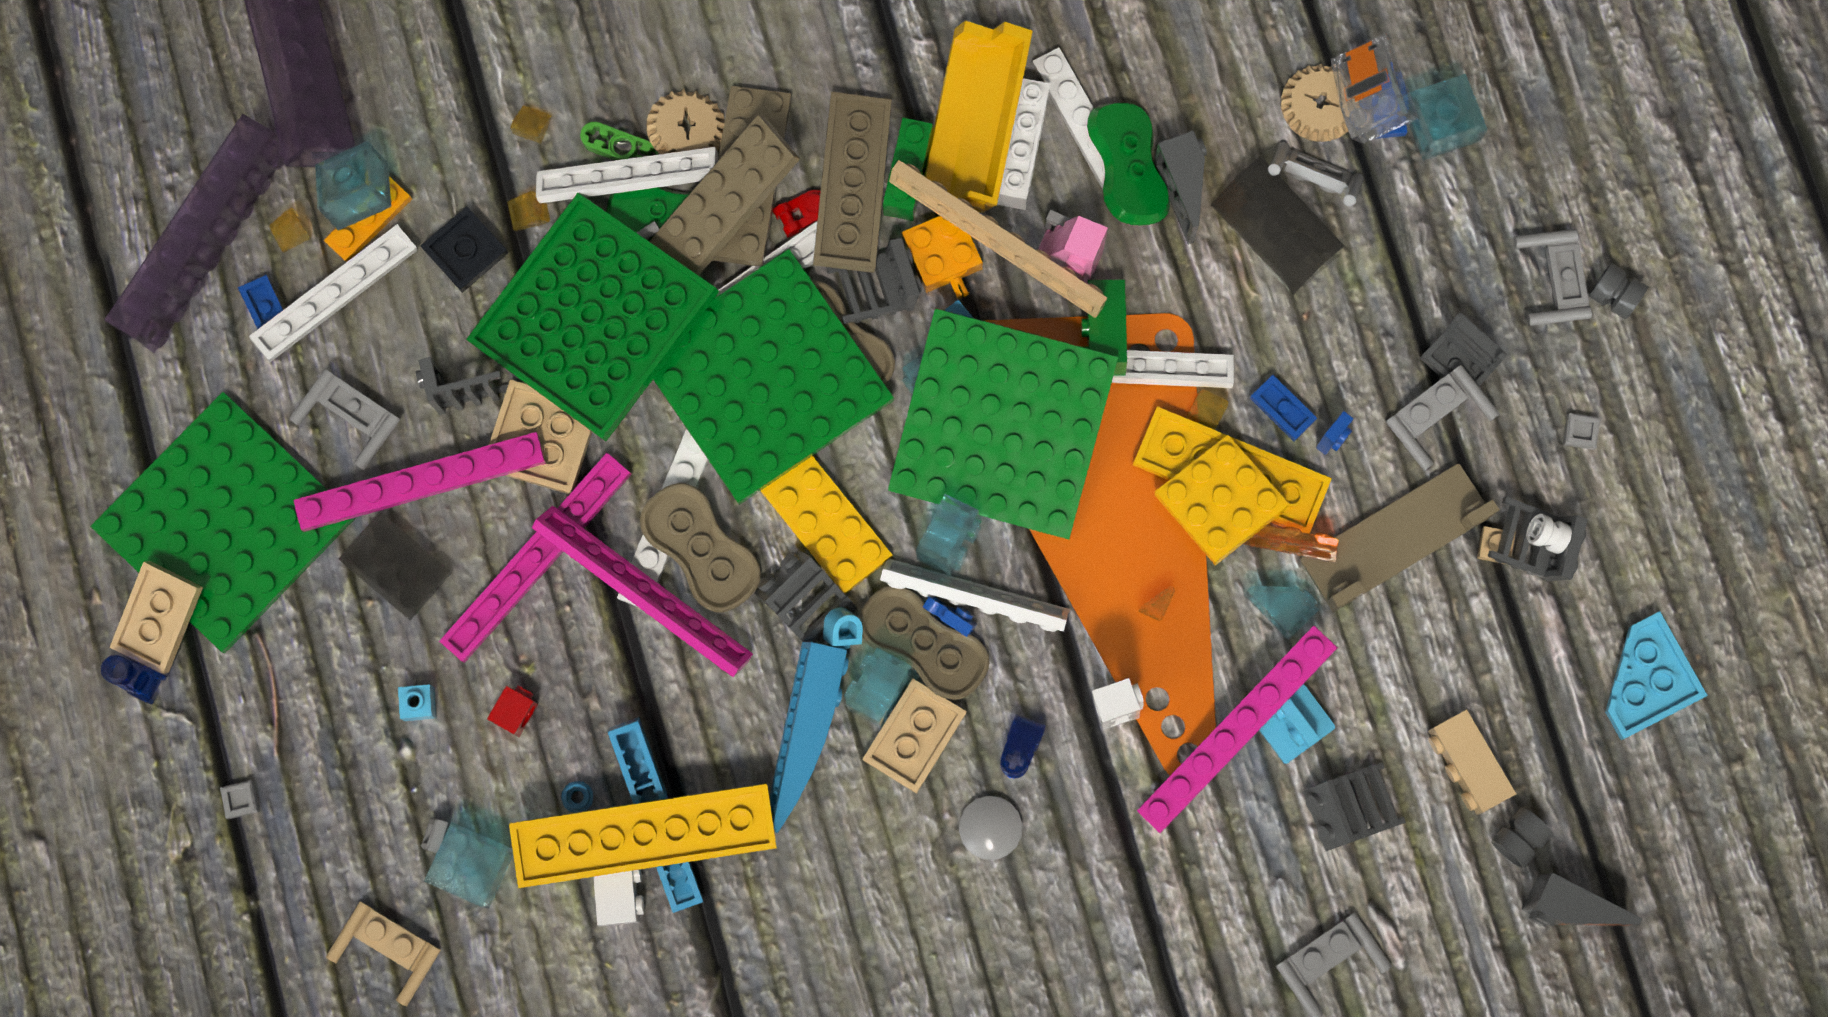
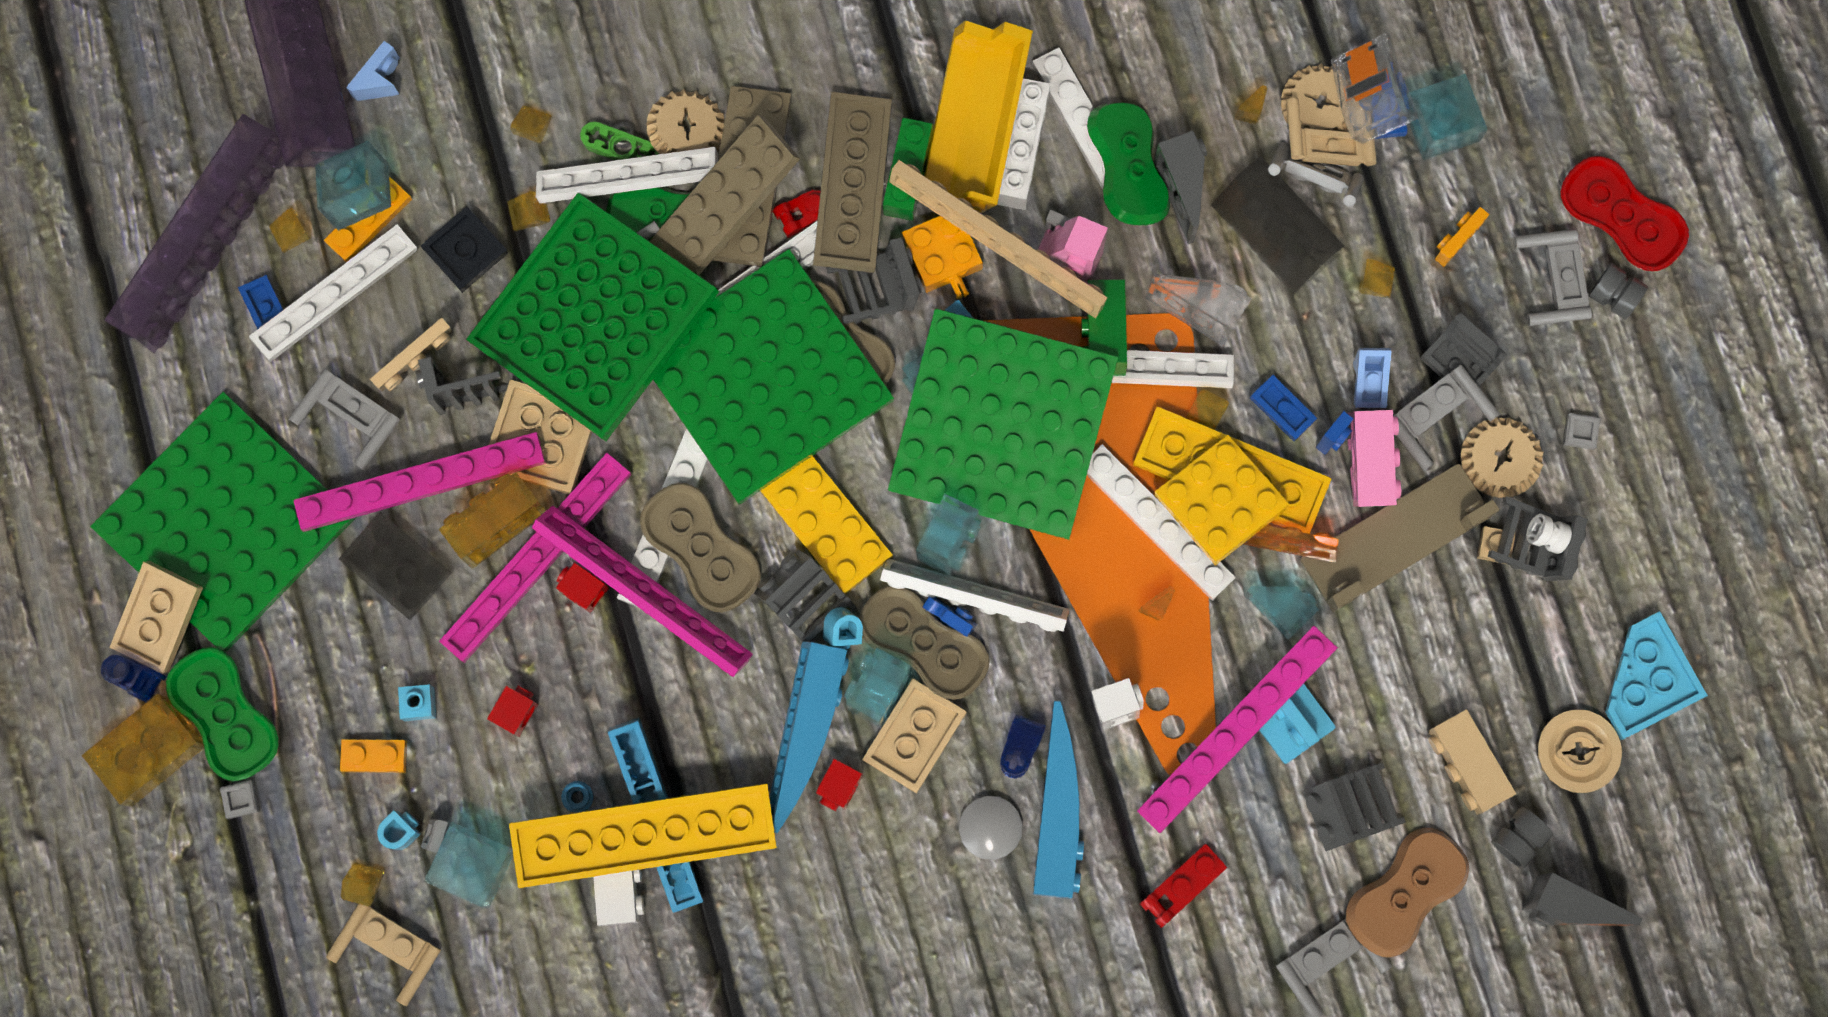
(143, 750): none -> clear yellow brick
(234, 733): none -> green plate
(361, 884): none -> clear yellow slope
(370, 80): none -> light blue slope
(373, 756): none -> light orange plate
(390, 375): none -> tan plate
(398, 830): none -> medium azure plate
(492, 519): none -> clear yellow brick
(581, 587): none -> red brick
(838, 785): none -> red brick
(1060, 817): none -> dark azure slope
(1156, 522): none -> white plate
(1184, 884): none -> red plate
(1203, 304): none -> clear slope
(1252, 107): none -> clear yellow slope
(1325, 145): none -> tan plate
(1372, 377): none -> light blue slope
(1374, 458): none -> bright pink wedge
(1377, 279): none -> clear yellow slope
(1391, 909): none -> medium nougat plate
(1452, 244): none -> light orange plate
(1511, 477): none -> tan gear
(1590, 732): none -> tan gear
(1645, 230): none -> red plate

